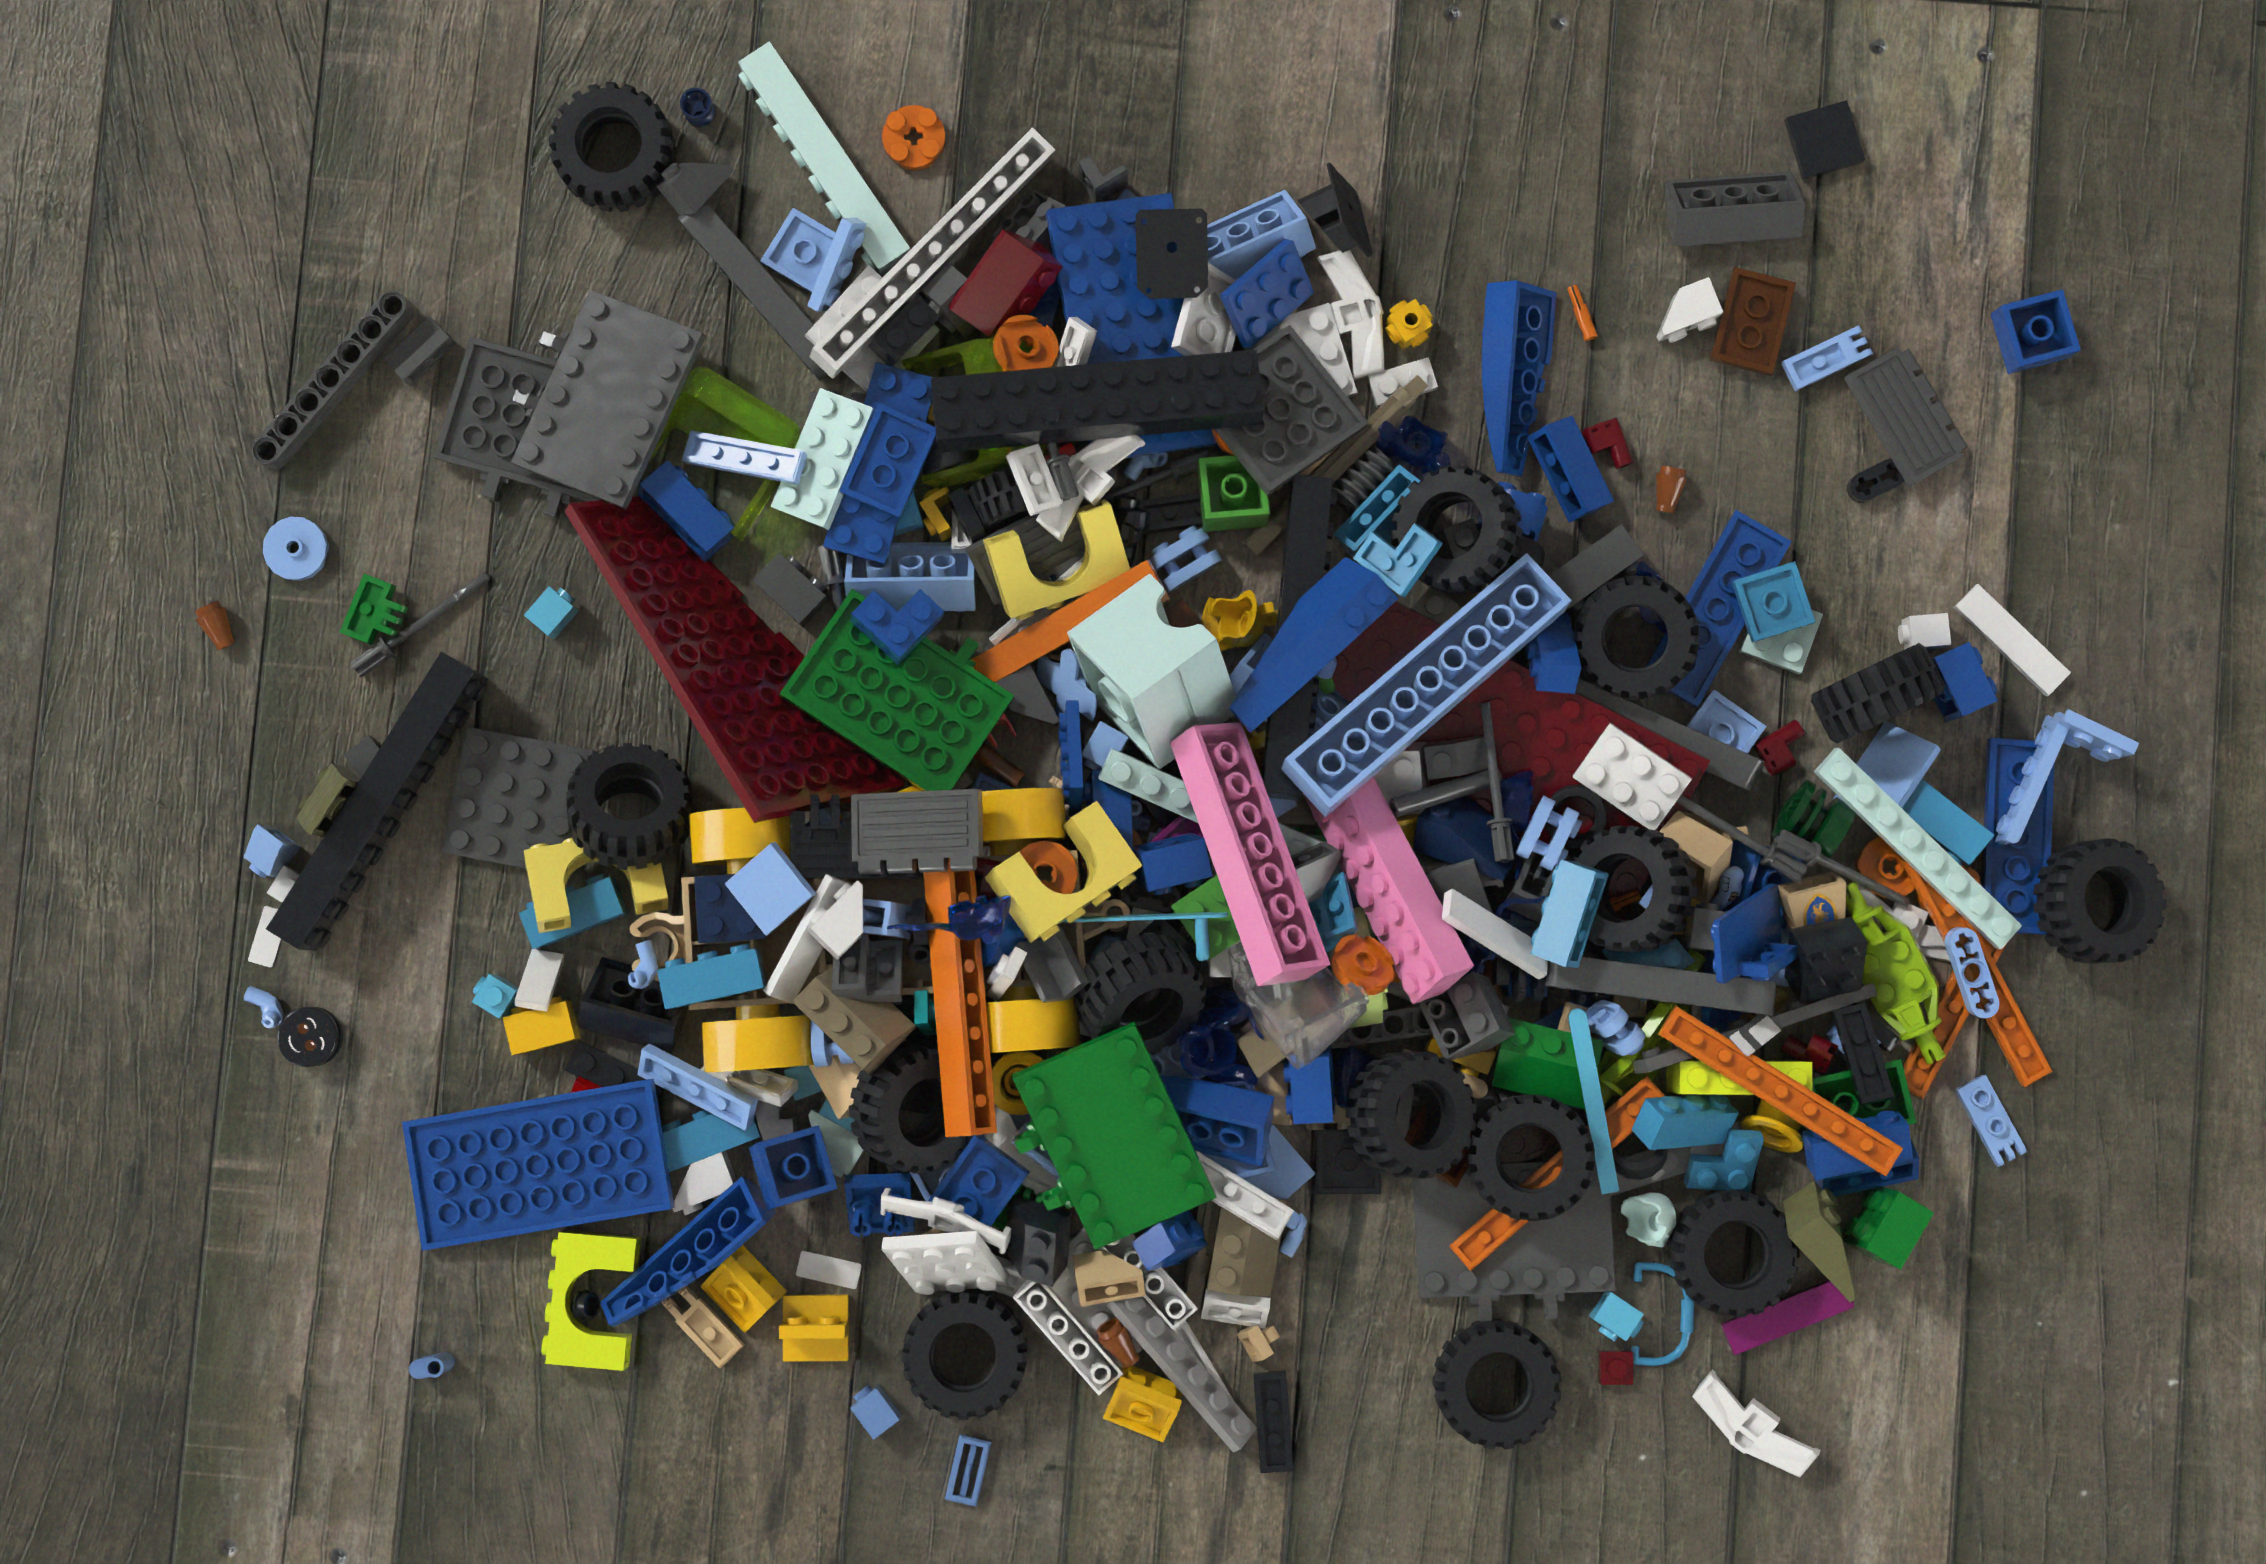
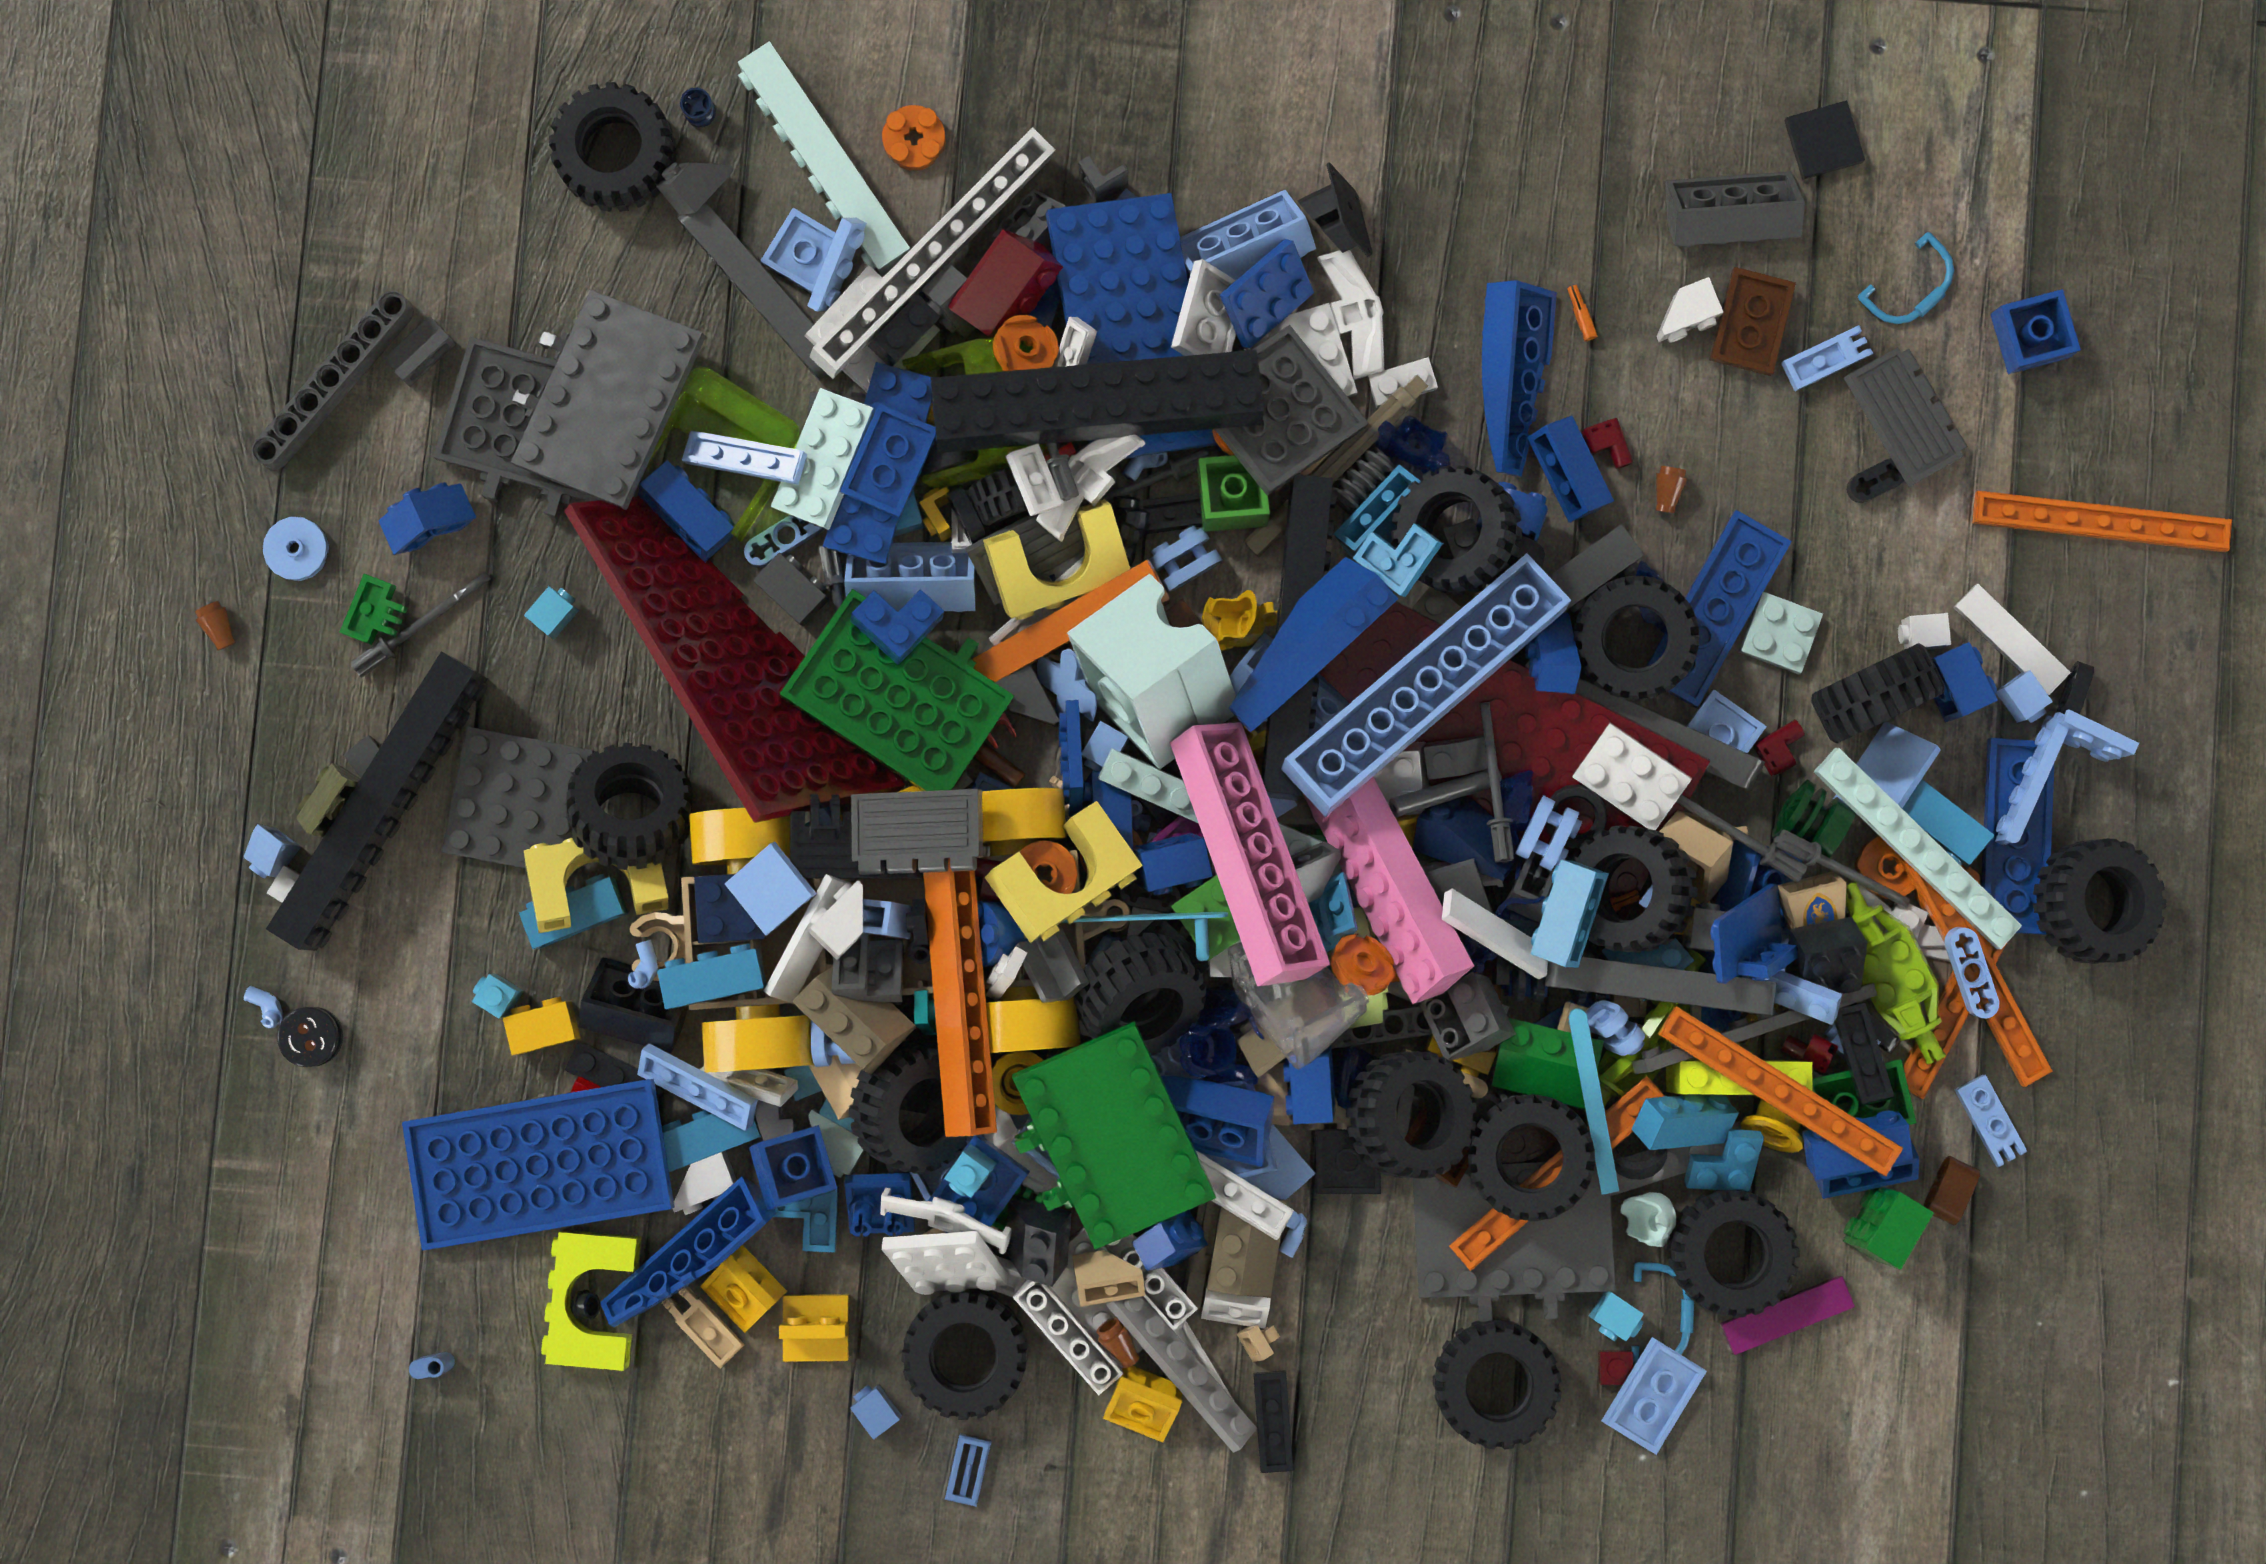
(265, 943): white sticker -> none
(426, 515): none -> blue brick
(539, 980): white tile -> none
(761, 540): none -> light blue beam
(820, 1220): none -> dark azure plate
(828, 1269): white sticker -> none
(970, 920): clear blue animal -> none
(970, 1171): none -> medium azure brick
(1177, 272): black piece -> none
(1325, 675): arm -> none
(1407, 334): yellow brick -> none
(1654, 1395): none -> light blue tile
(1729, 887): light blue arm -> none
(1752, 1428): white plate -> none
(1755, 1034): white sticker -> none
(1773, 602): dark azure plate -> none
(1805, 997): none -> light blue plate
(1817, 1232): olive slope -> none
(1929, 301): none -> dark azure piece
(1952, 1190): none -> reddish brown beam
(2024, 697): none -> light blue brick
(2076, 688): none -> black beam
(2102, 521): none -> orange tile

